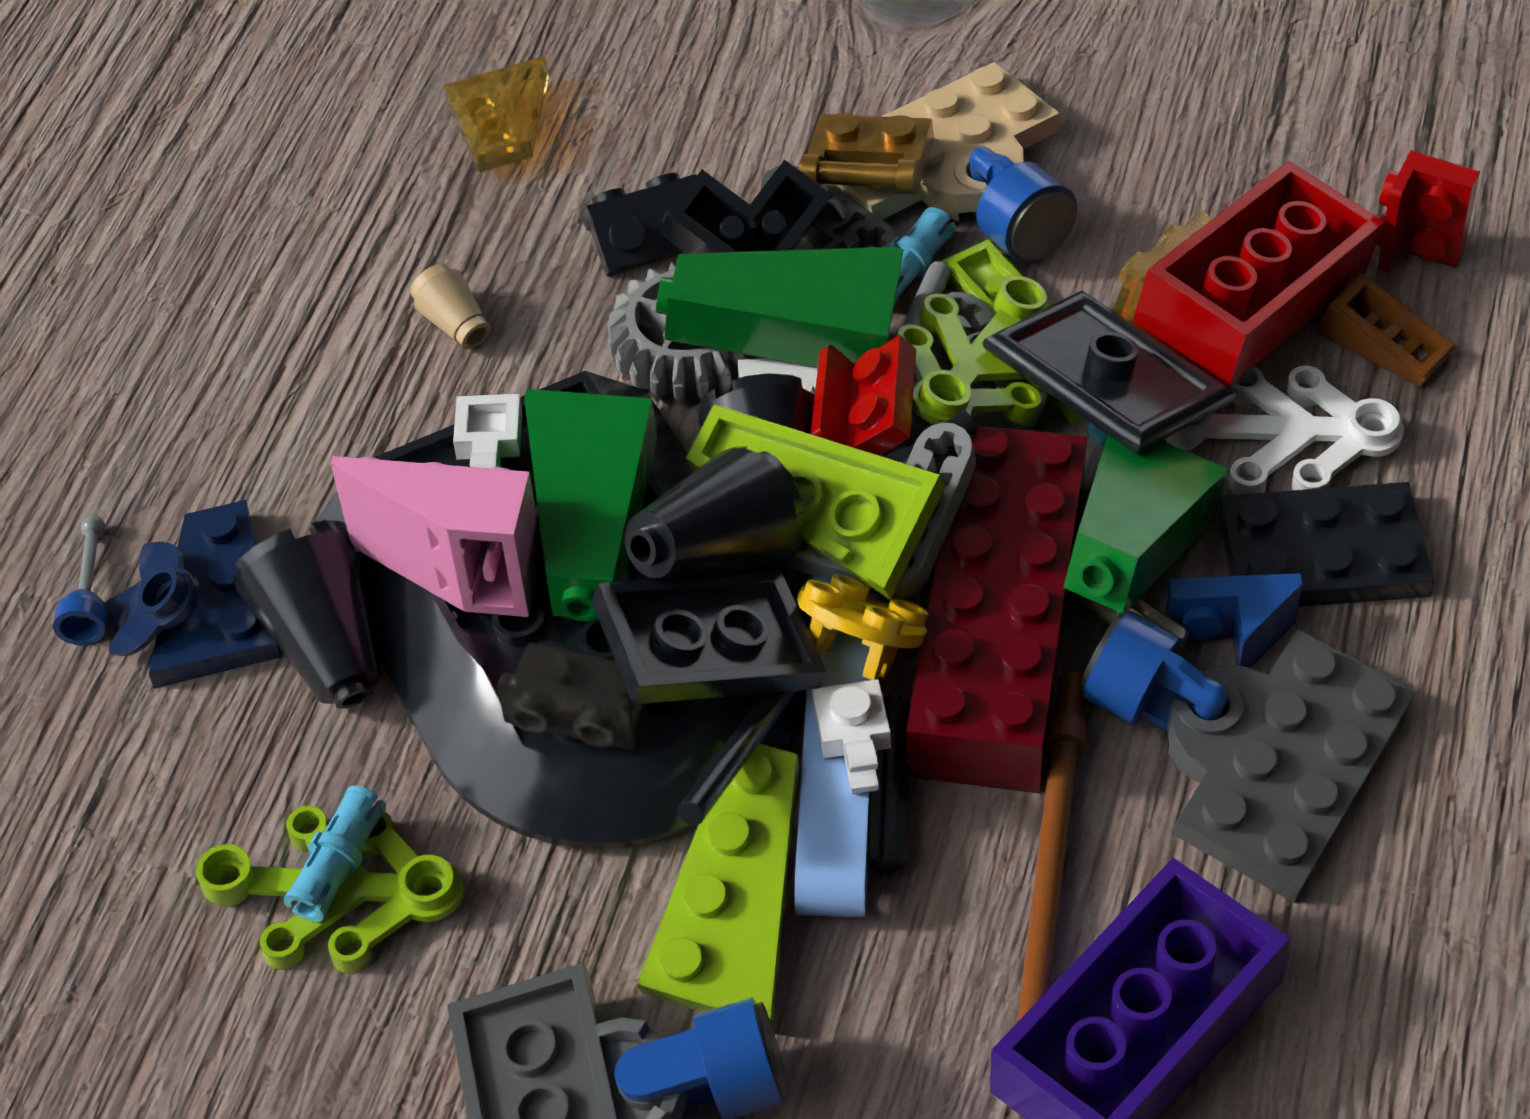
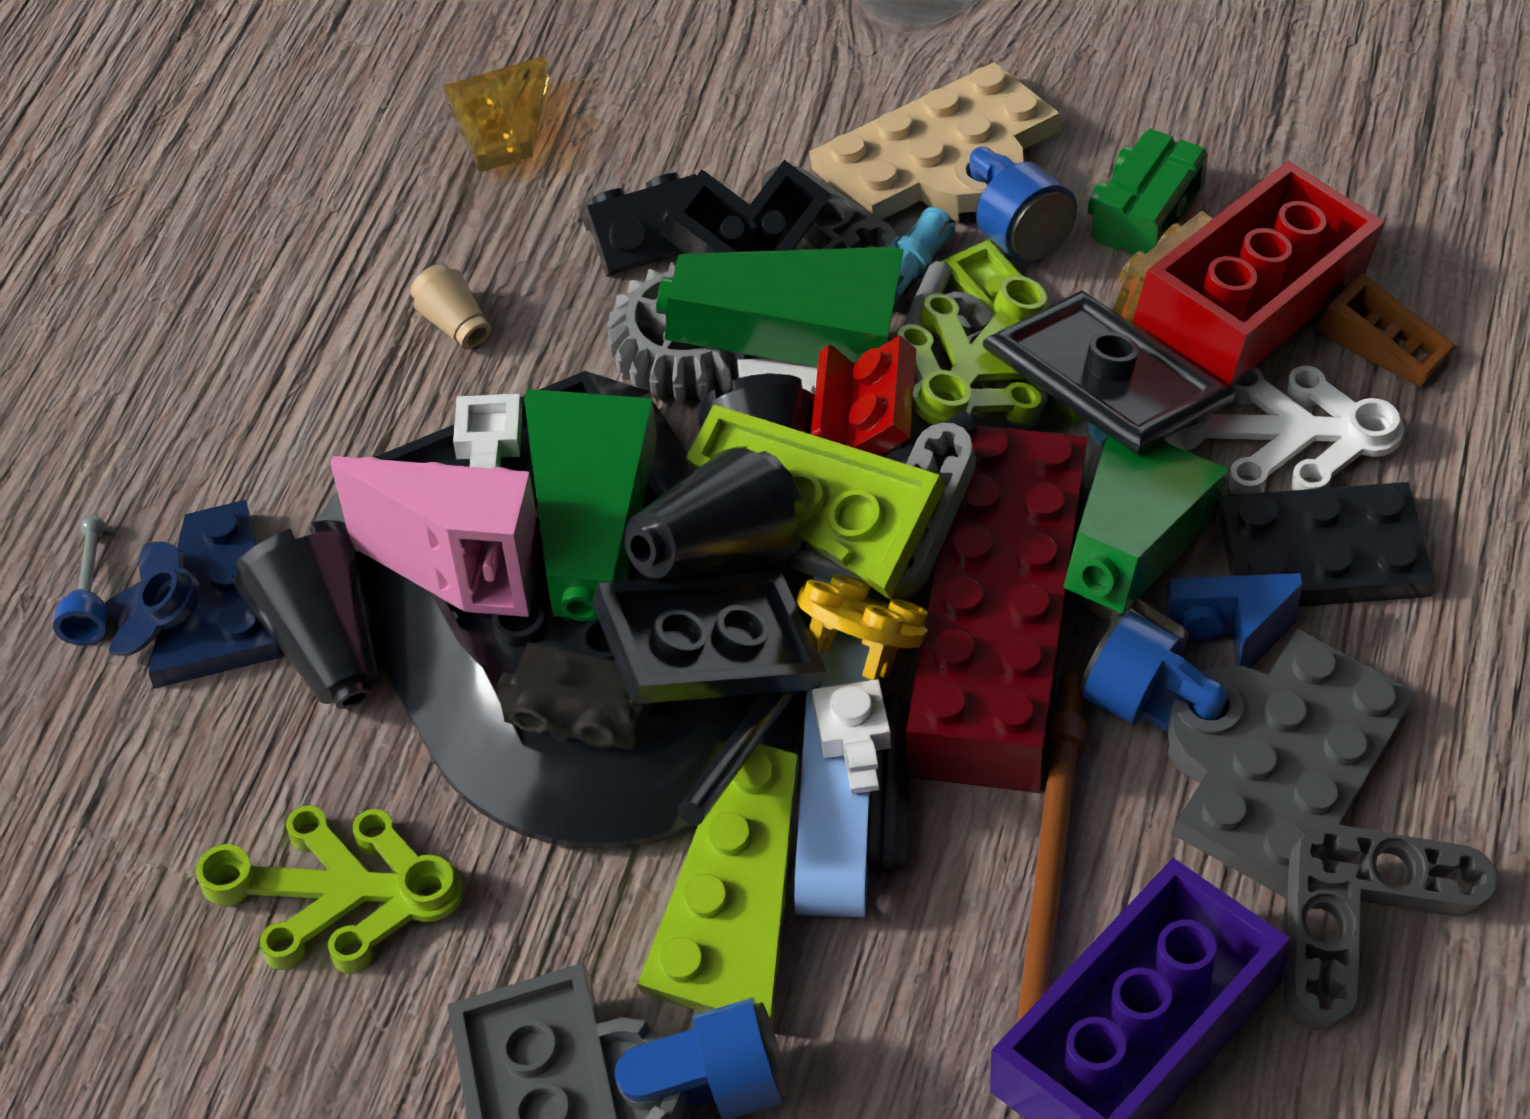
(334, 853): medium azure pin -> none
(869, 151): pearl gold plate -> none
(1148, 192): none -> green brick
(1341, 895): none -> dark grey beam
(1426, 210): red bracket -> none

